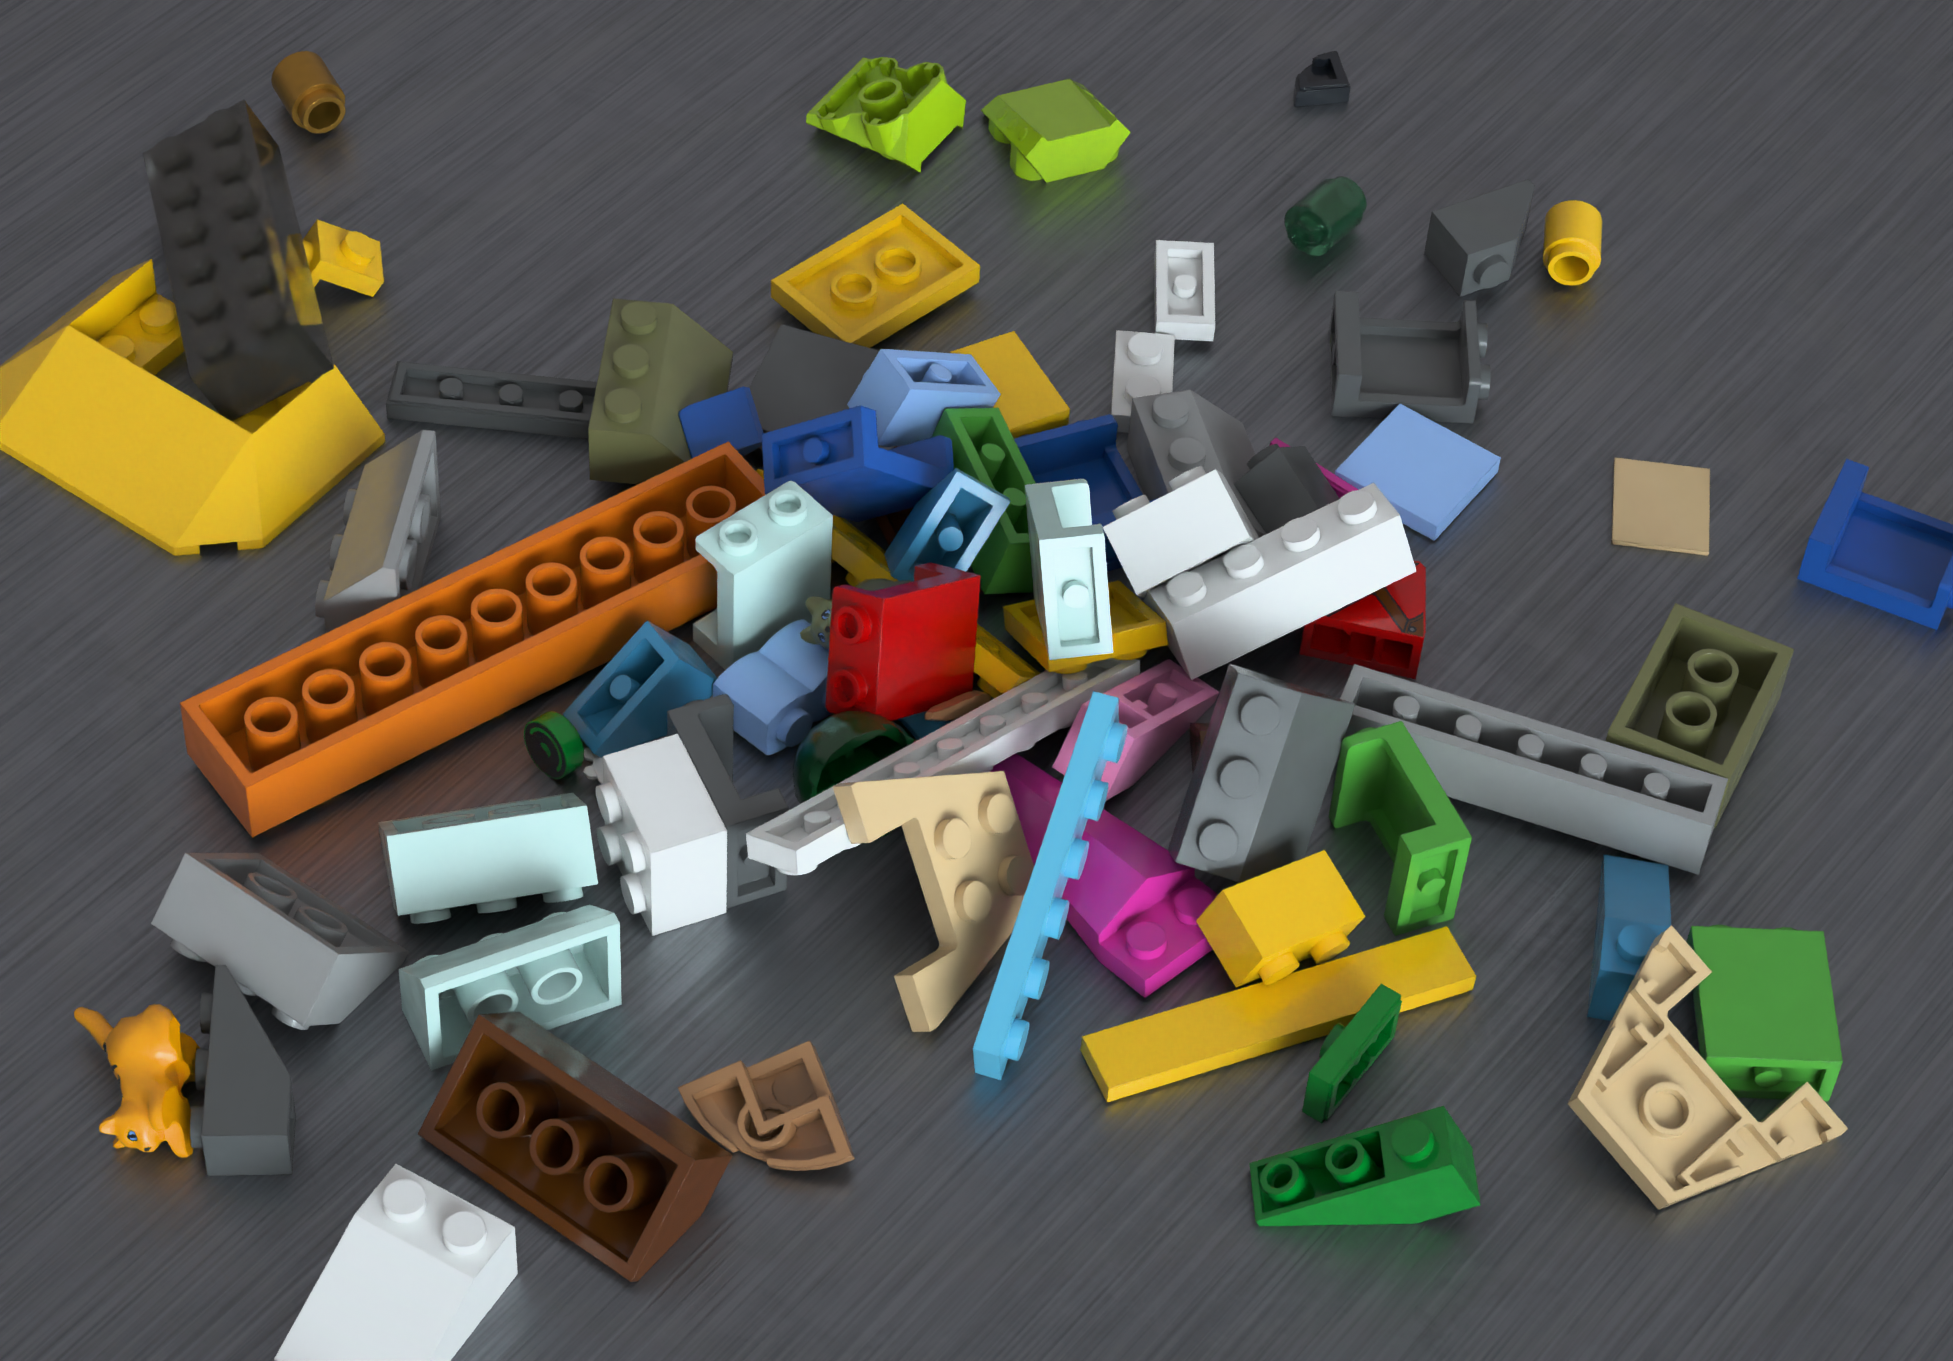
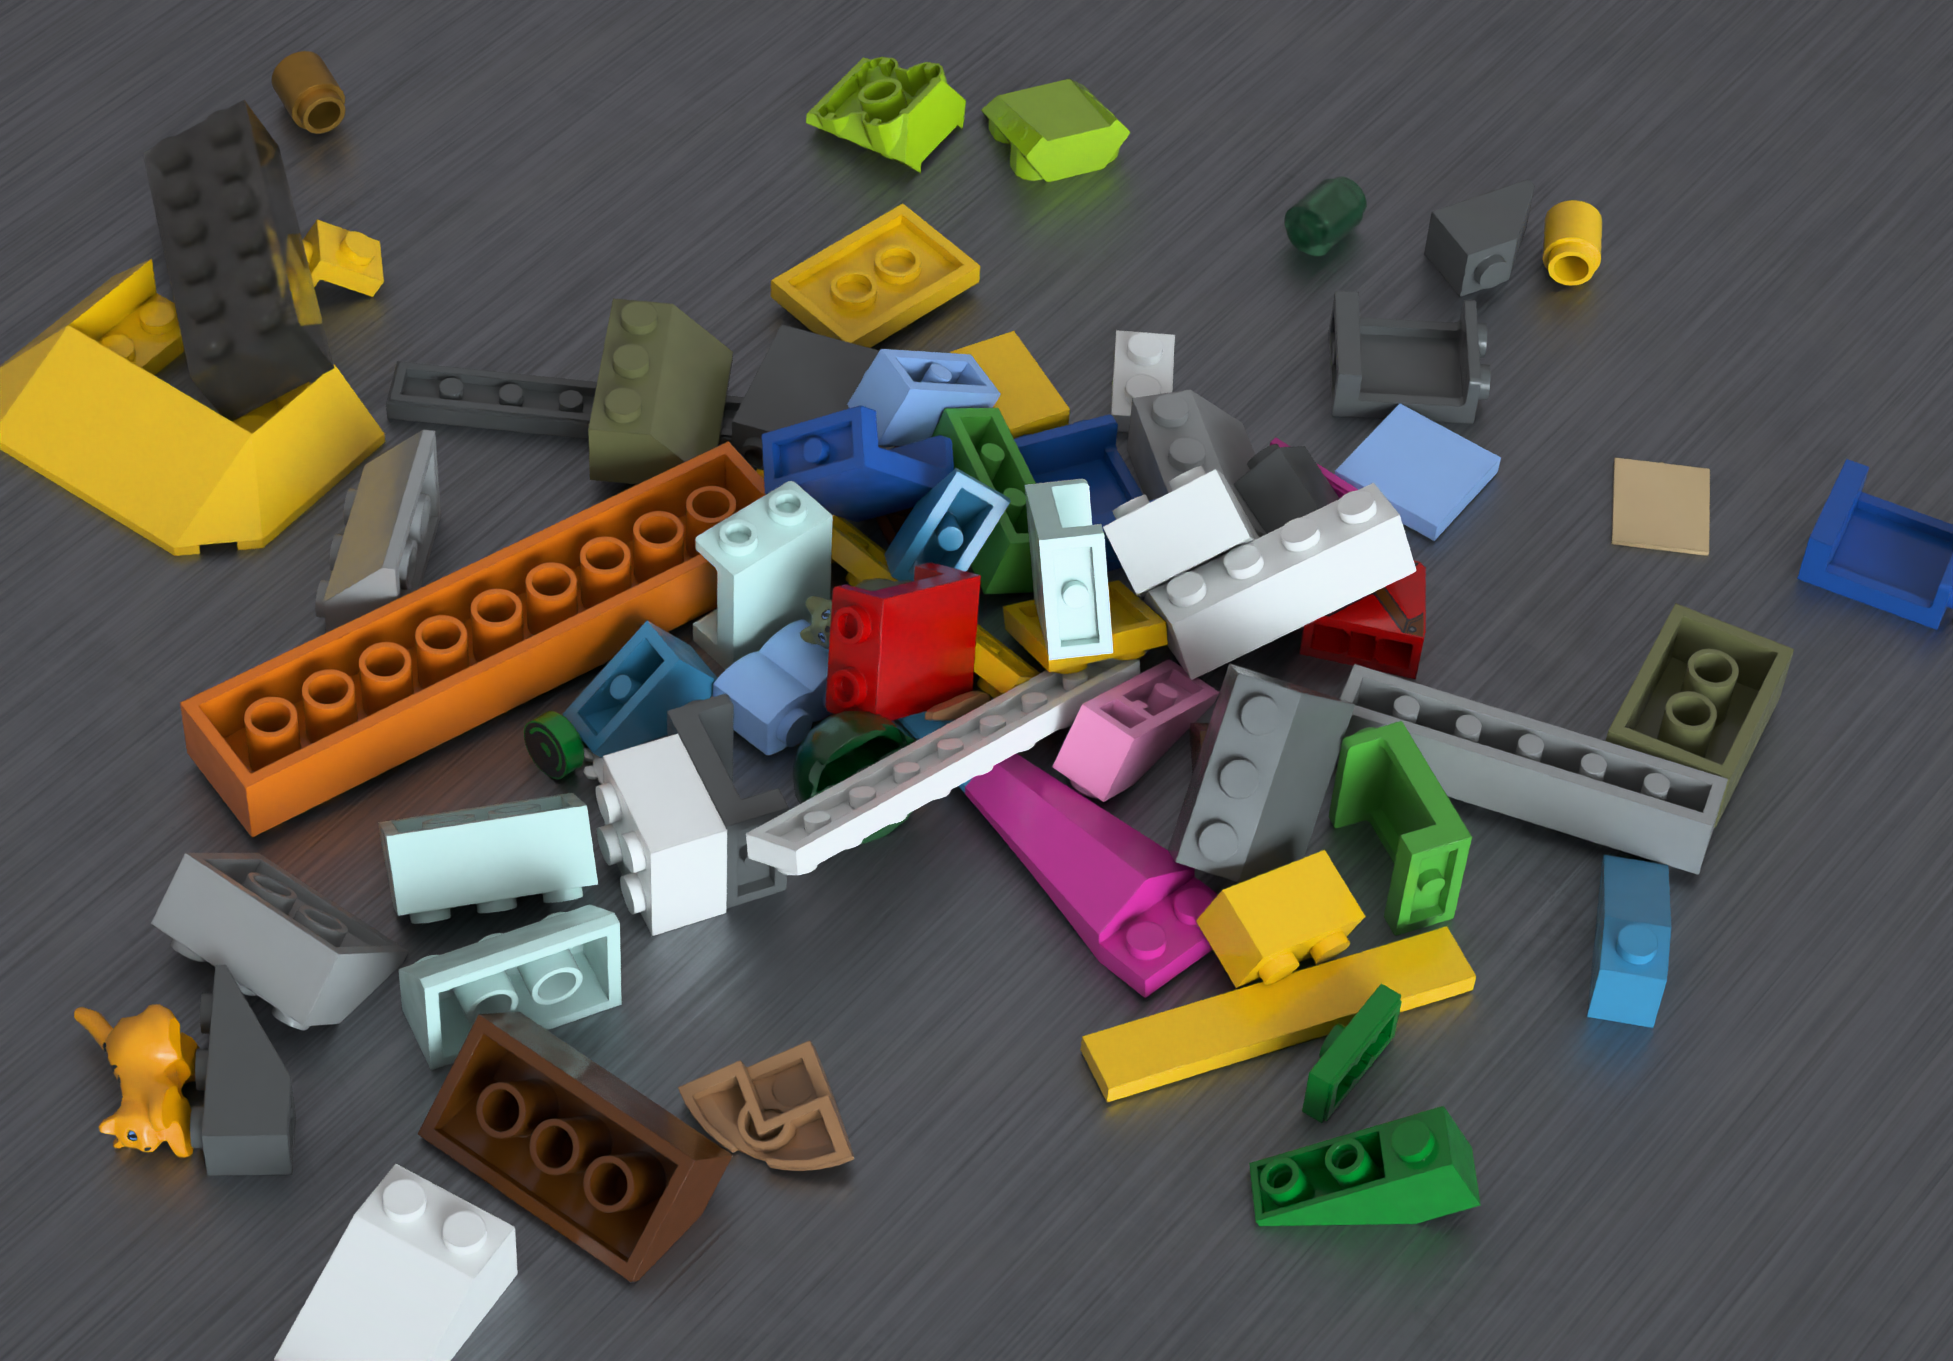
(720, 420): blue slope -> none
(968, 866): tan wing -> none
(1042, 909): medium azure plate -> none
(1184, 289): white plate -> none
(1322, 82): black tile -> none
(1667, 1108): tan wing -> none
(1766, 1010): bright green panel -> none

